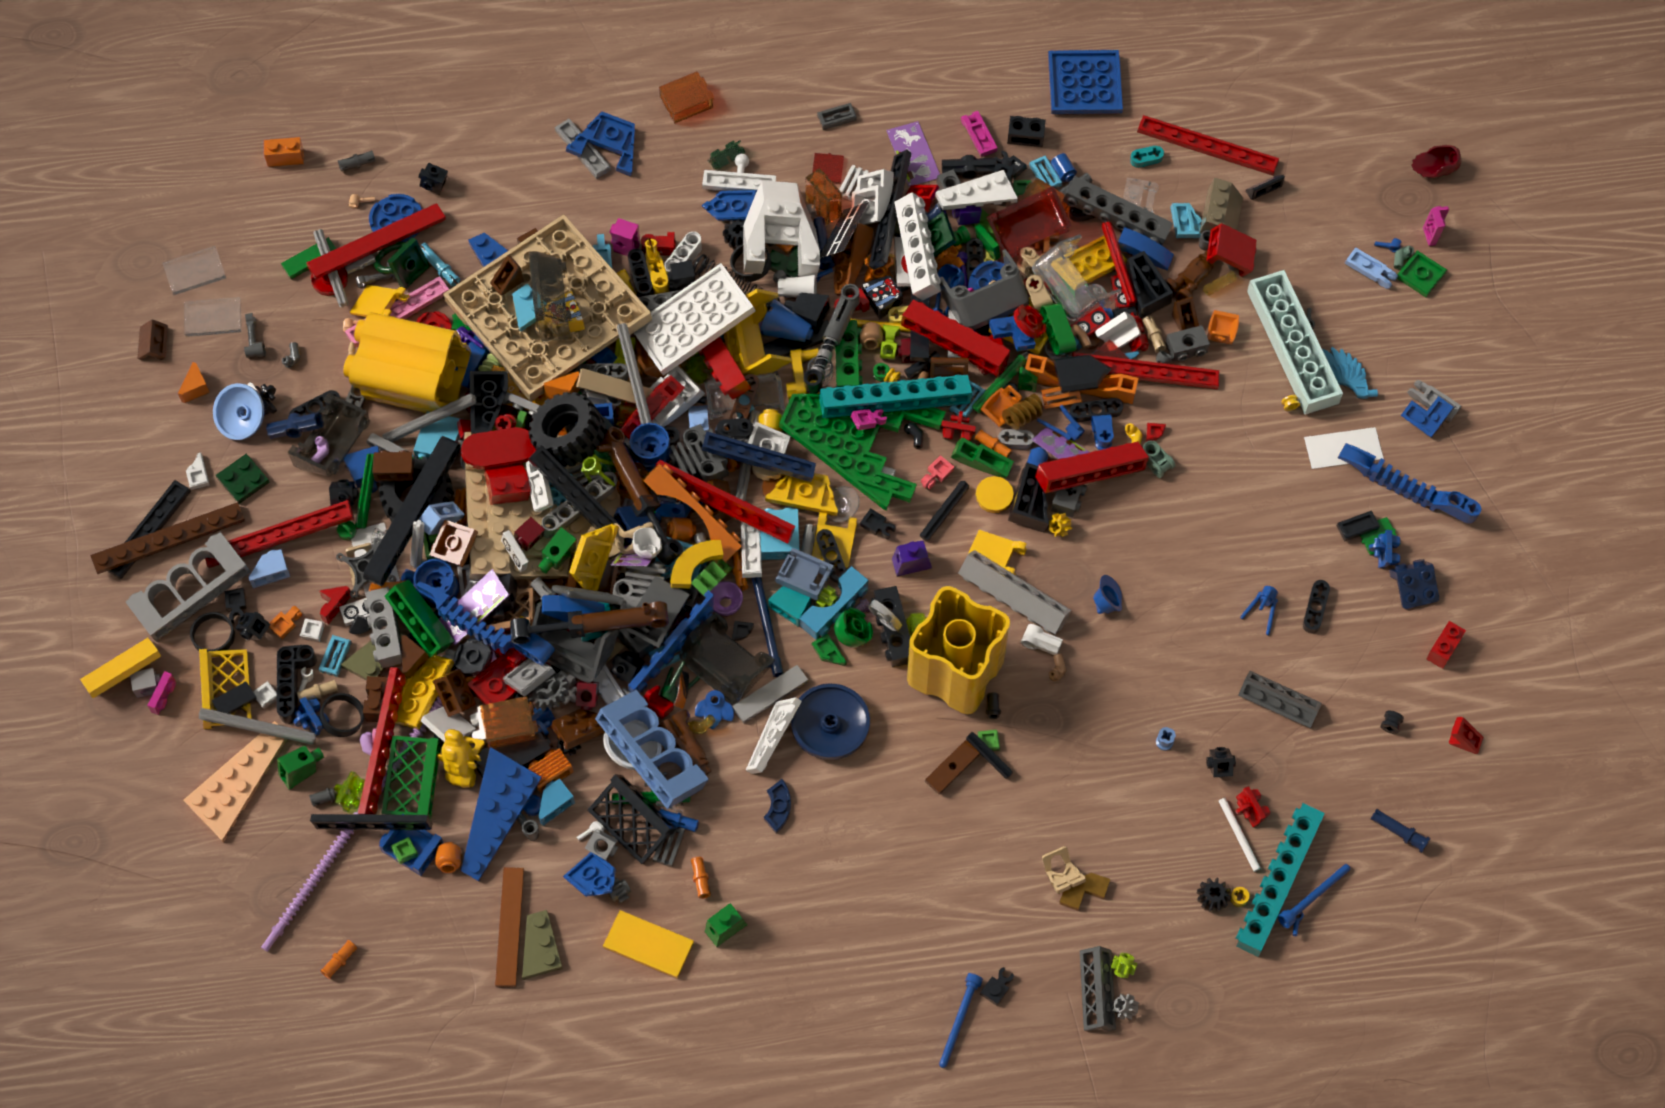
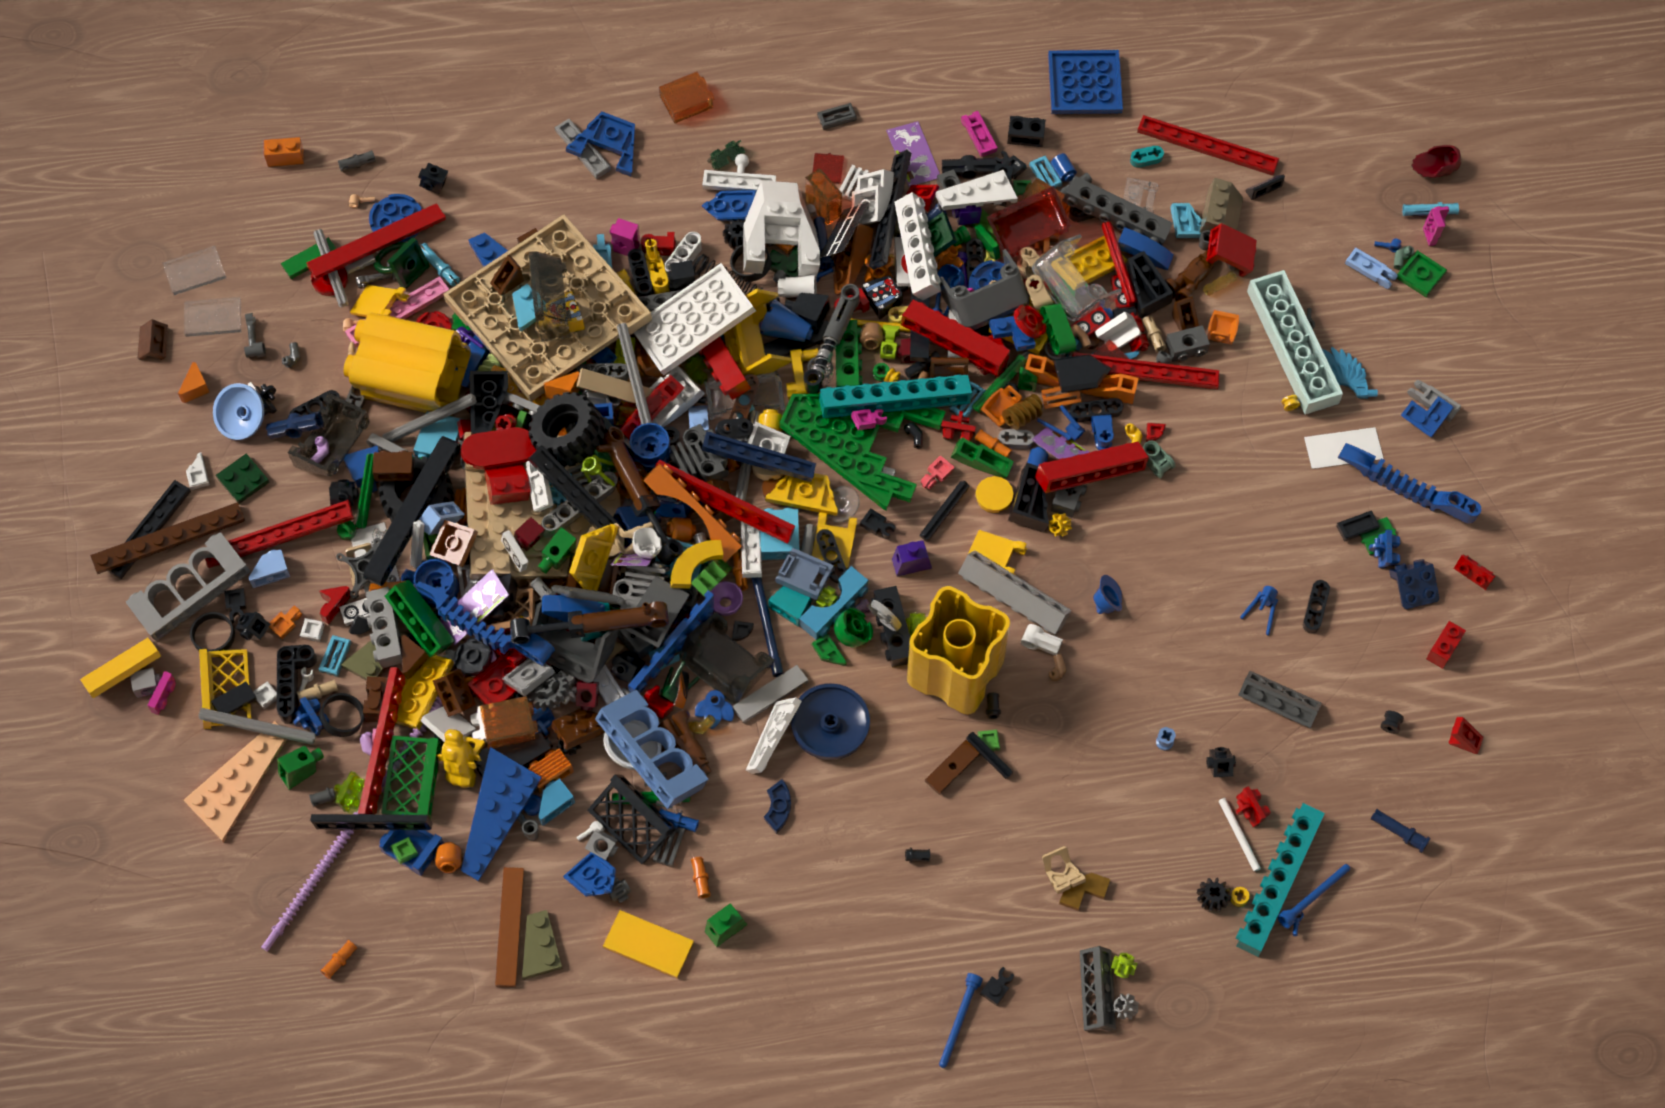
(917, 855): none -> black pin
(1424, 209): none -> medium azure pin
(1471, 570): none -> red hinge

